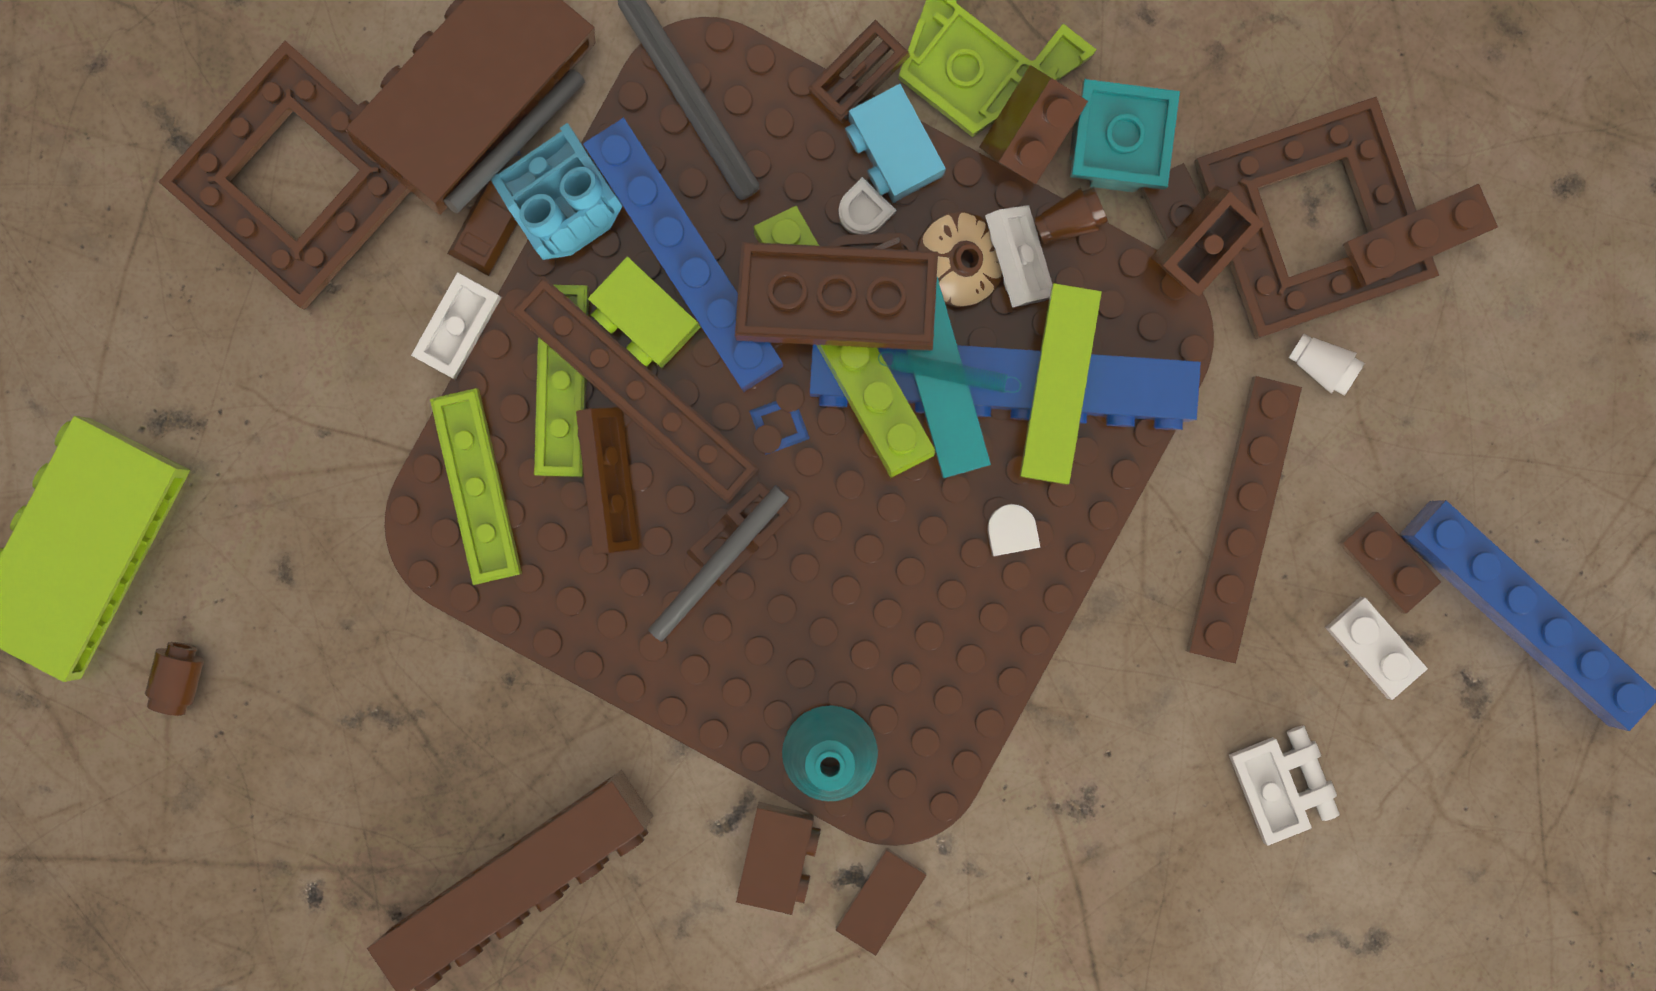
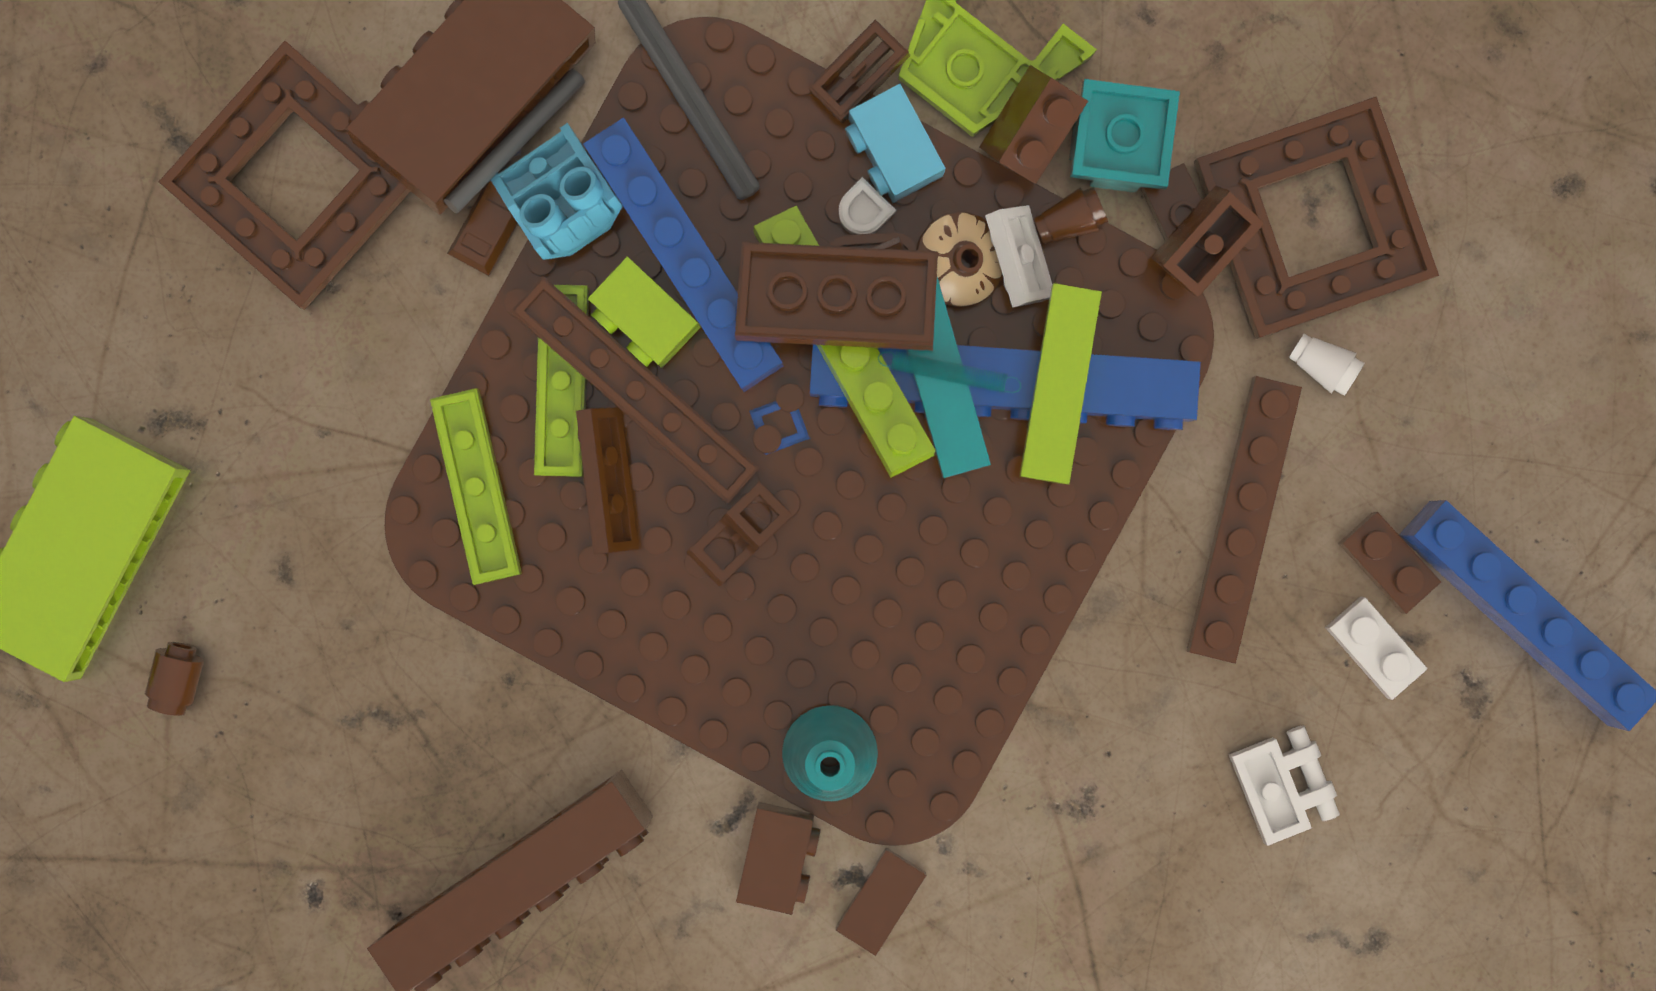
(456, 326): white plate -> none
(718, 563): dark grey bar -> none
(1012, 530): white tile -> none
(1420, 235): reddish brown plate -> none

